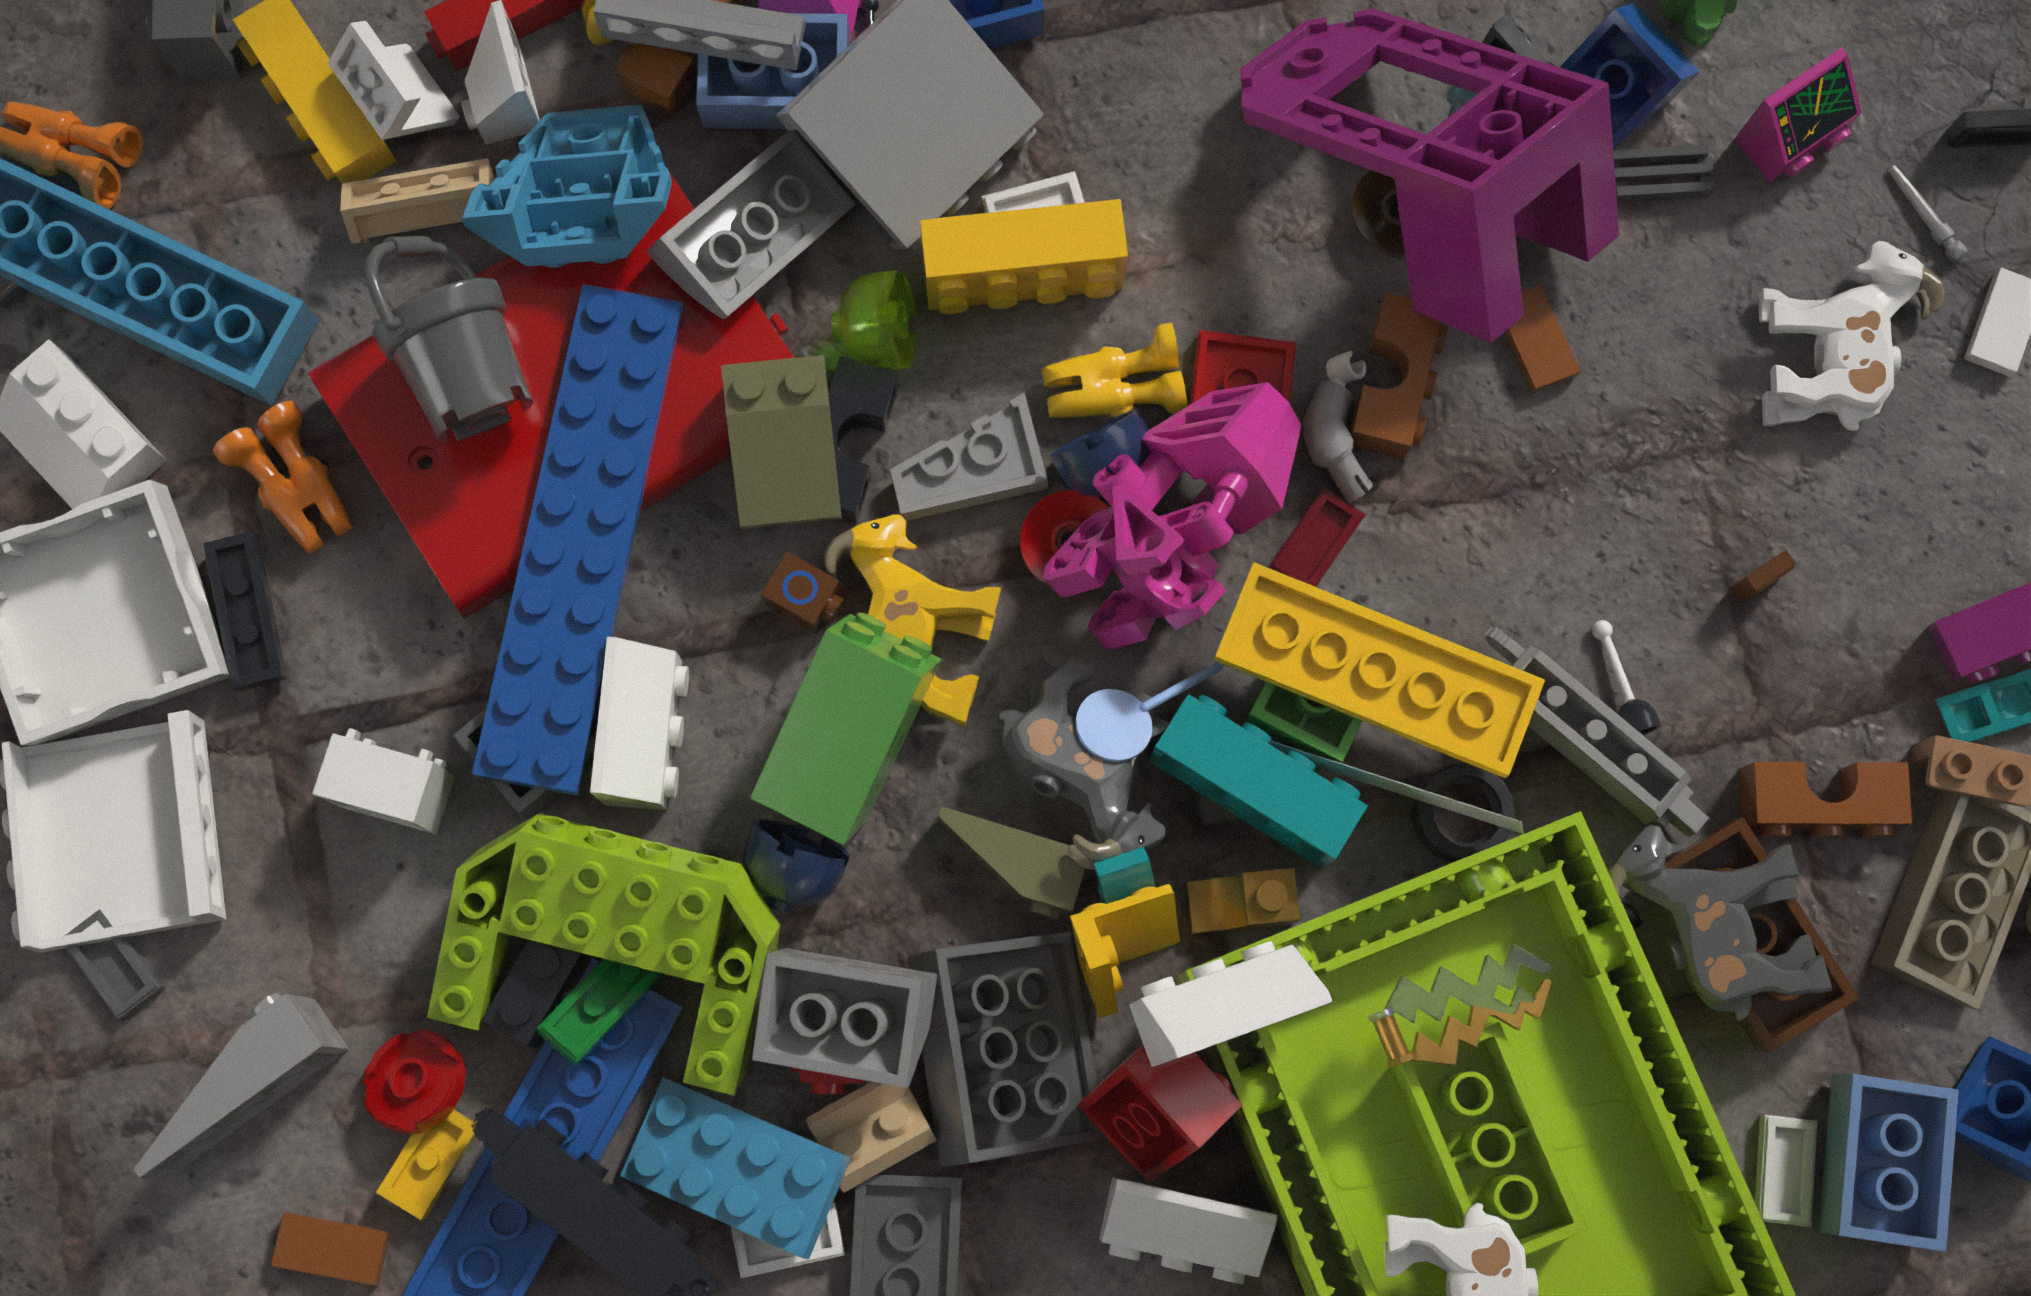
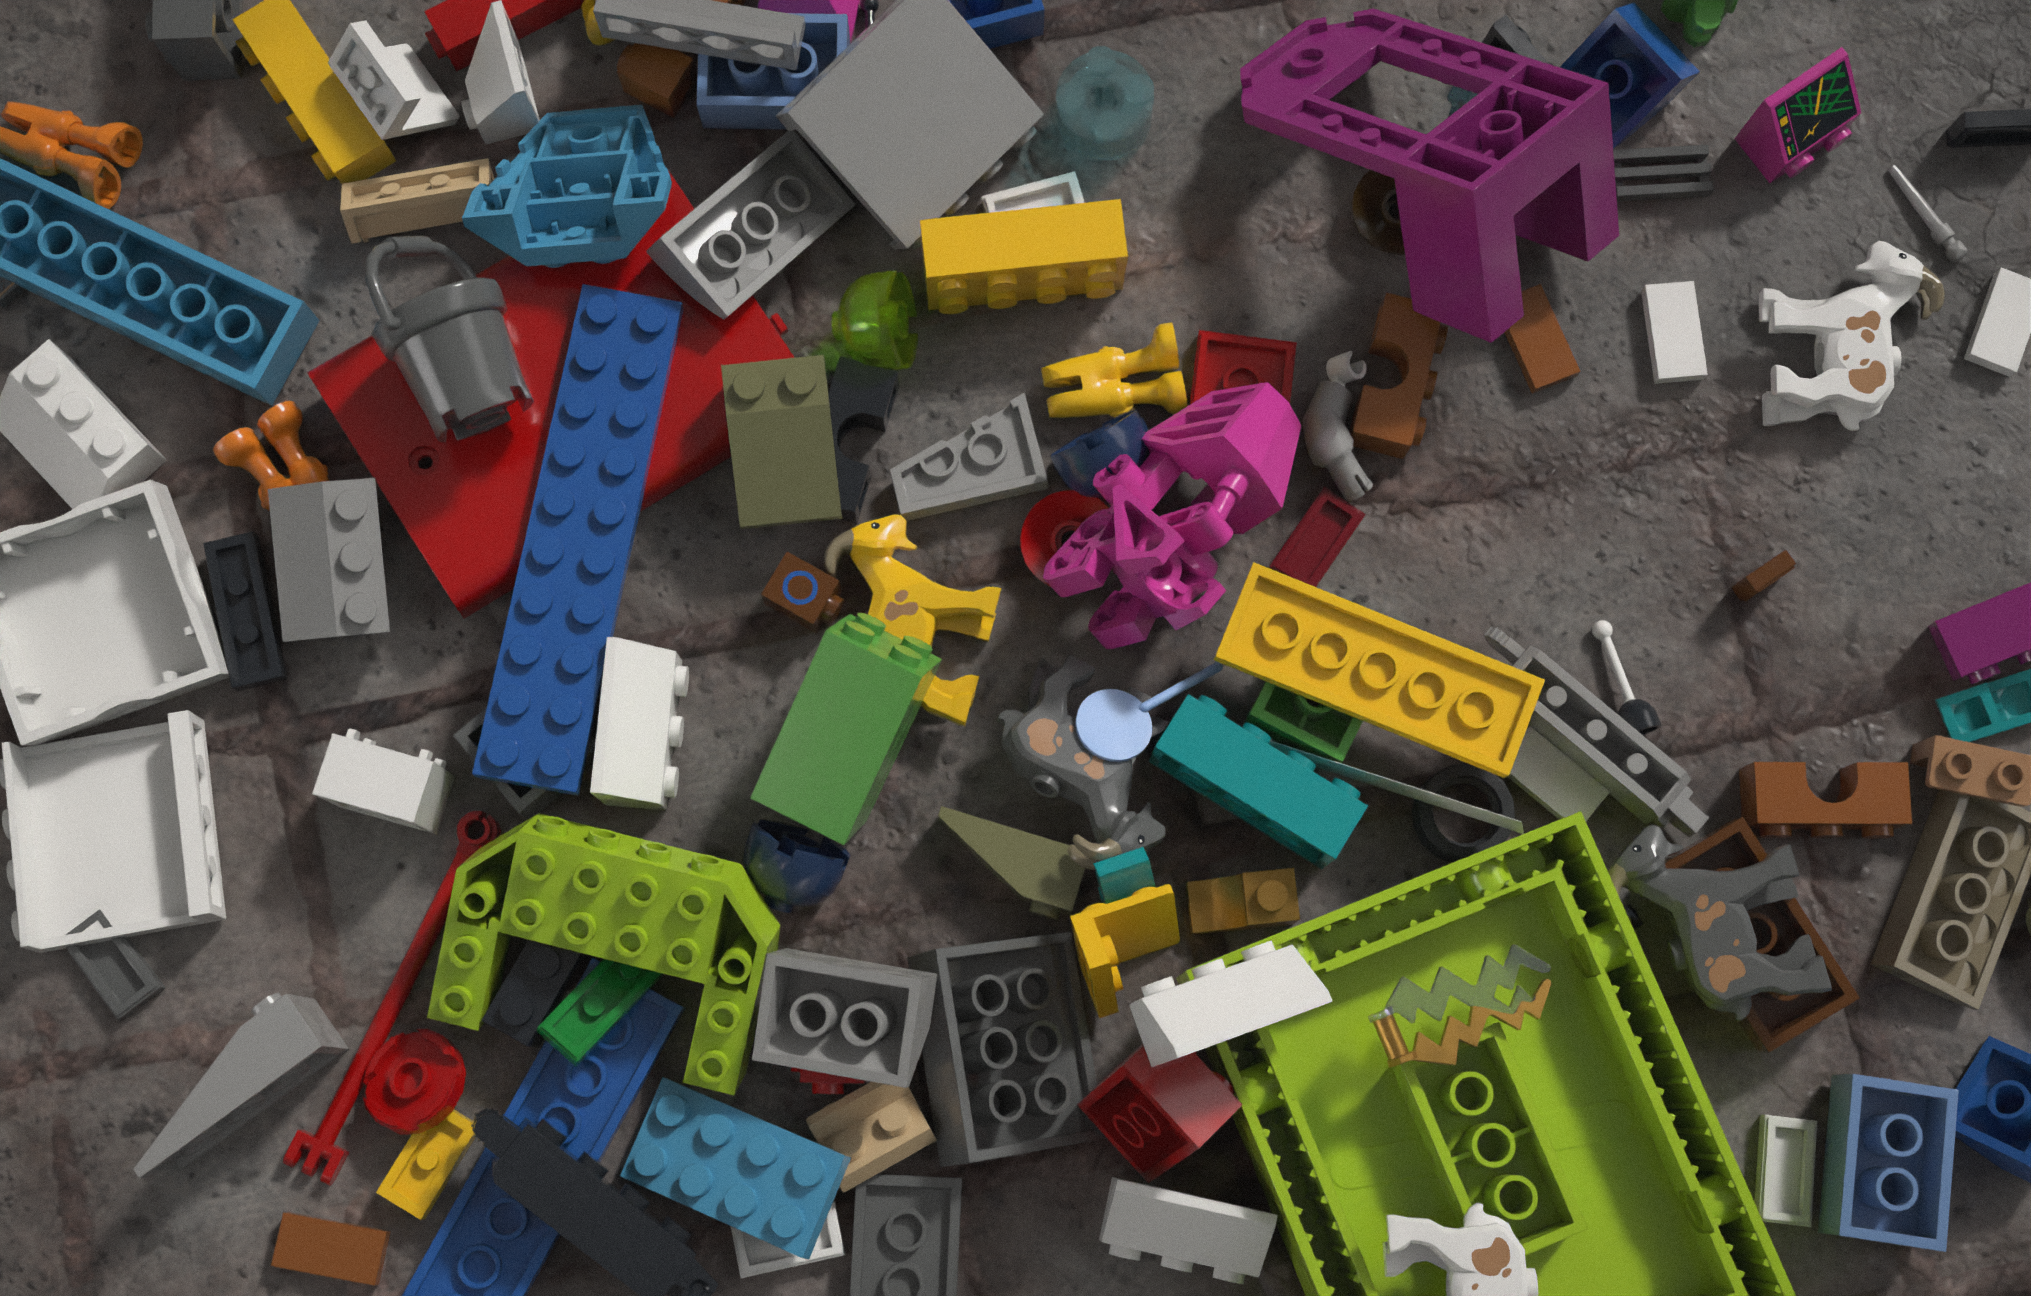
(322, 1144): none -> red hinge
(328, 559): none -> light grey slope
(1104, 80): none -> clear light blue brick
(1555, 778): none -> white tile
(1674, 332): none -> white tile

